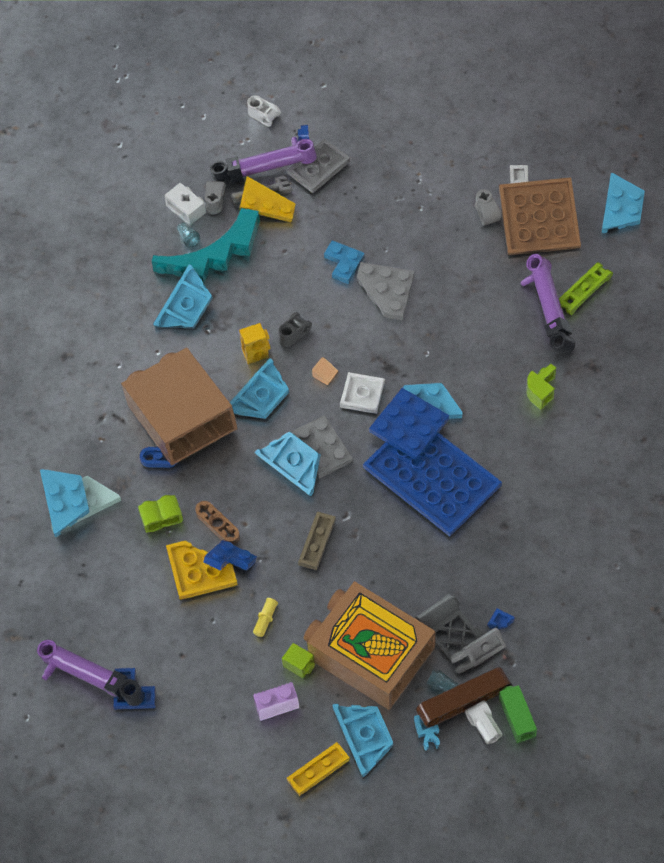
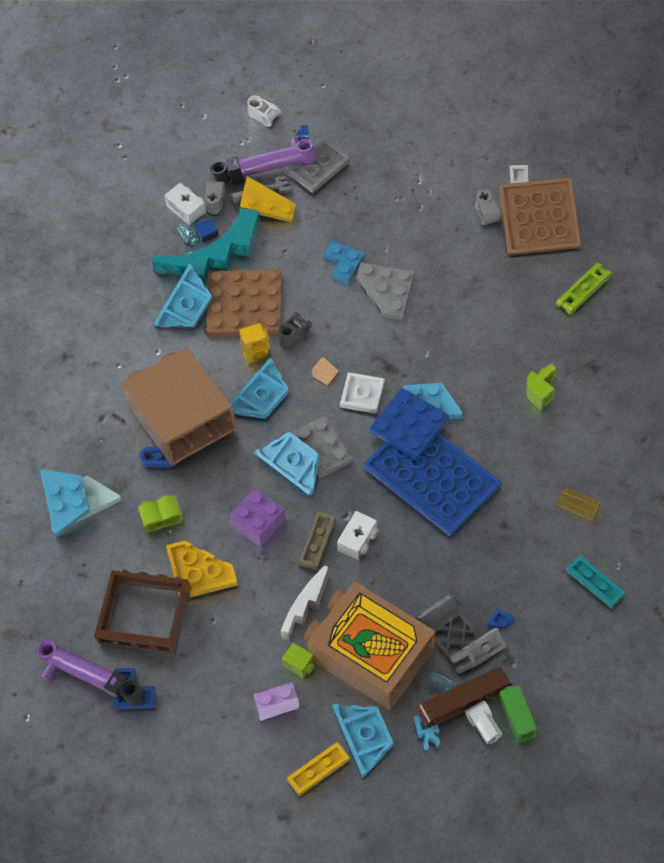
(136, 641): none -> reddish brown window
(206, 229): none -> blue tile
(214, 515): medium nougat beam -> none
(227, 553): blue plate -> none
(243, 300): none -> medium nougat plate
(257, 517): none -> medium lavender brick
(265, 617): light yellow axle -> none
(308, 598): none -> white slope
(357, 535): none -> white brick
(557, 327): medium lavender piece -> none
(576, 505): none -> clear yellow tile
(595, 581): none -> teal plate
(622, 204): medium azure wing -> none

